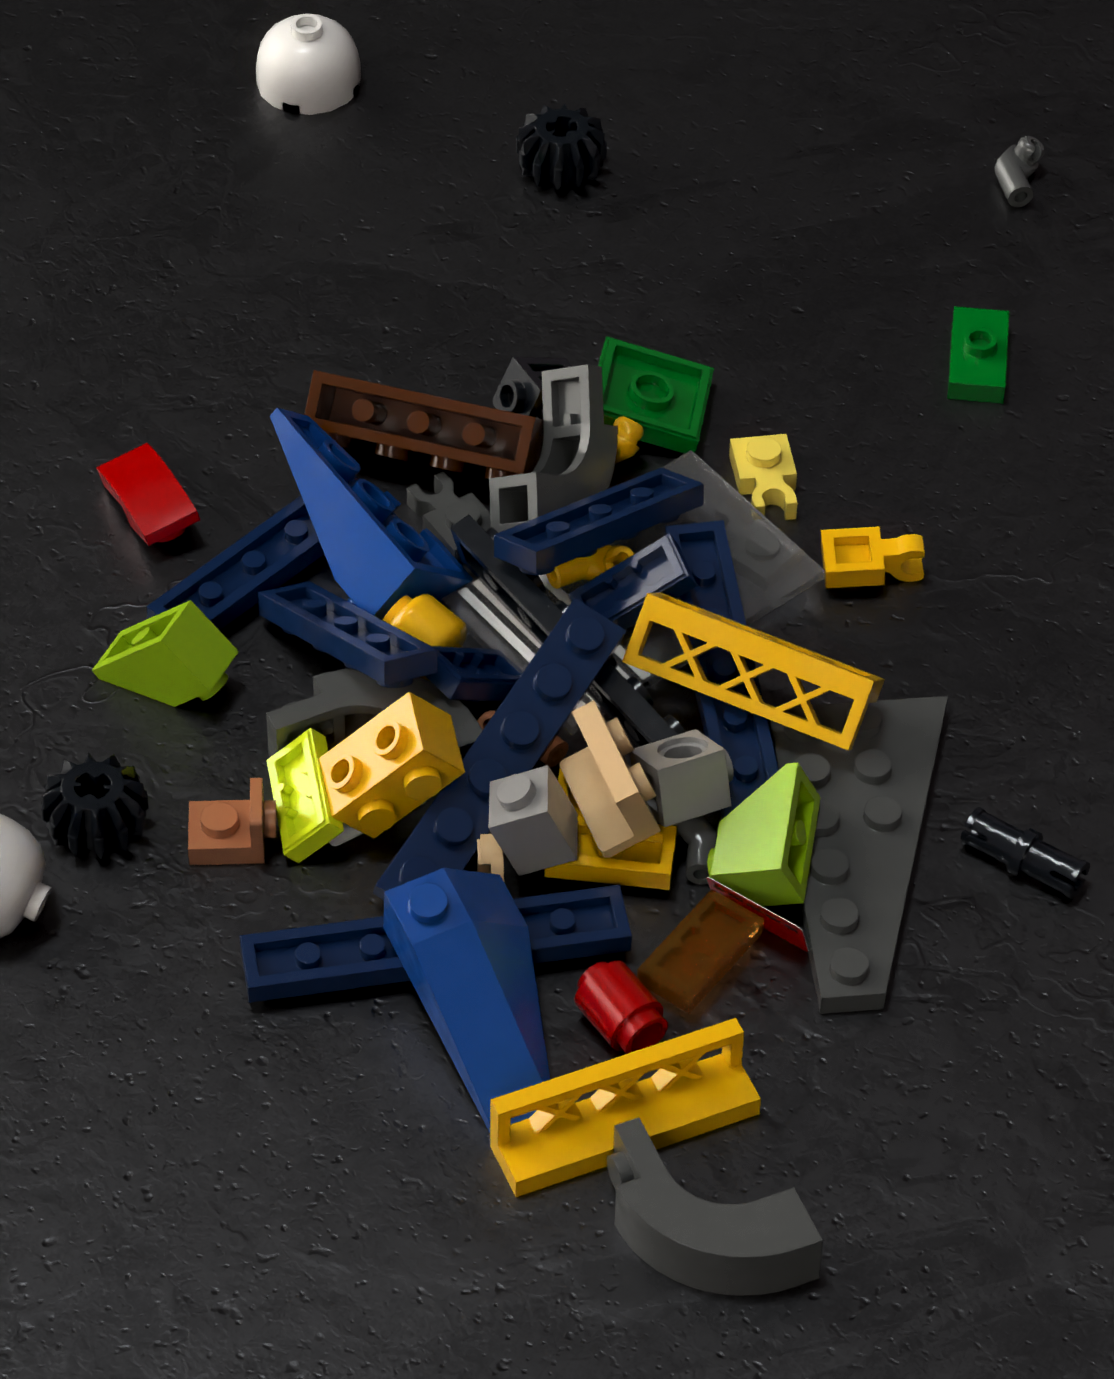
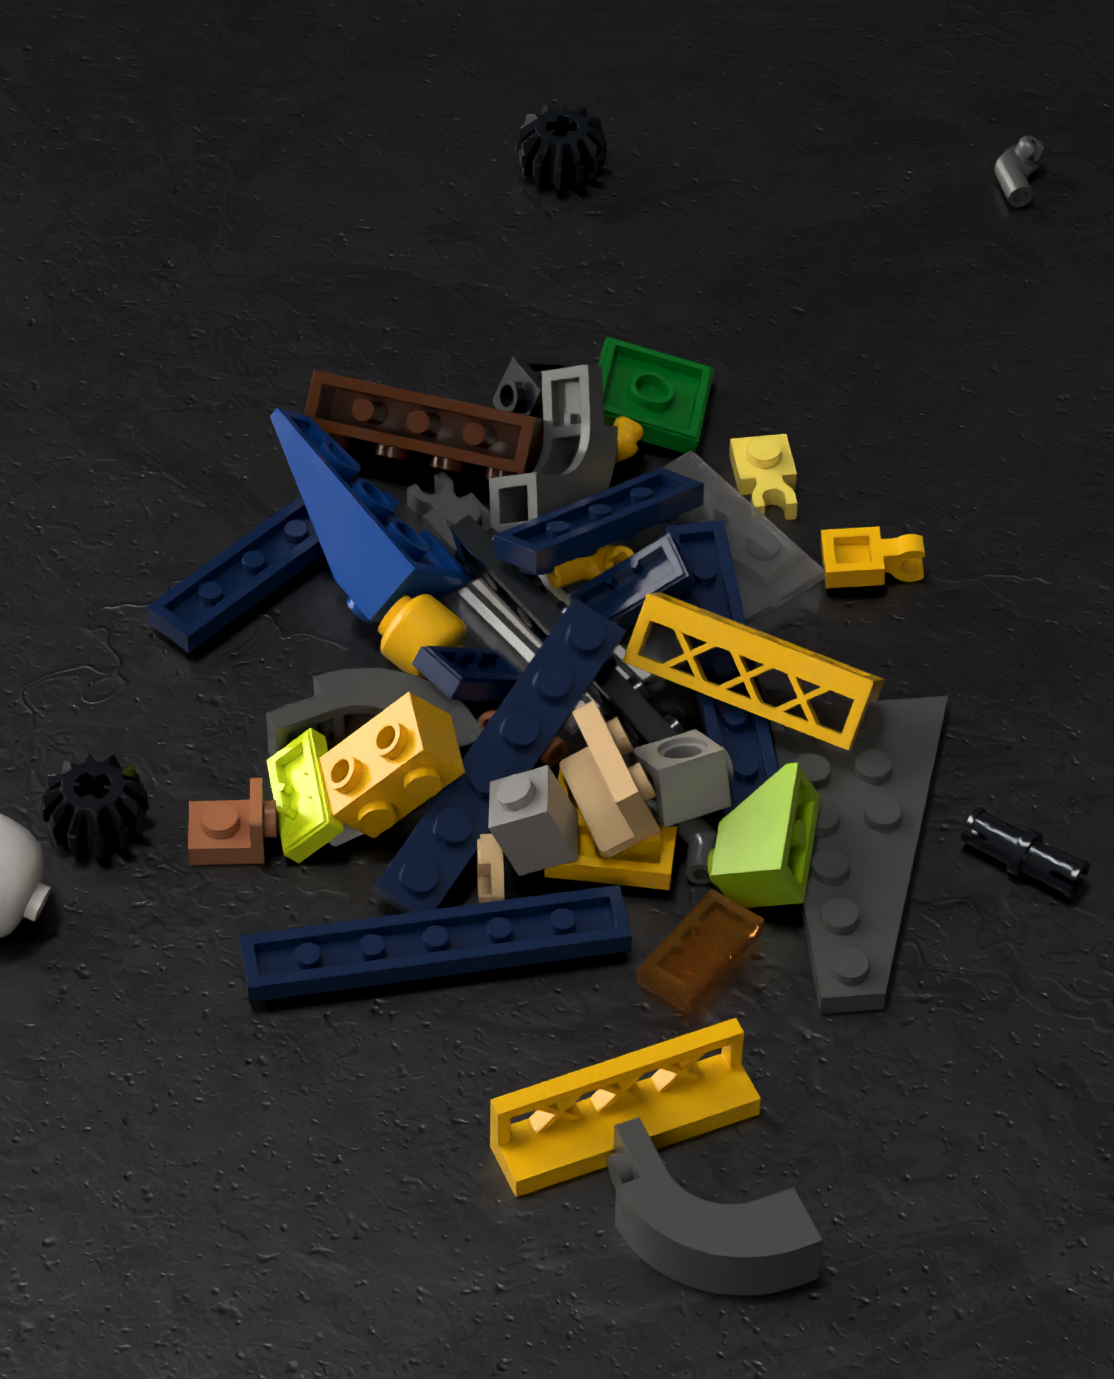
(149, 494): red slope -> none
(169, 657): lime slope -> none
(308, 64): white cylinder -> none
(348, 634): dark blue plate -> none
(474, 977): blue wedge -> none
(620, 1007): red brick -> none
(772, 922): red sticker -> none
(978, 355): green plate -> none

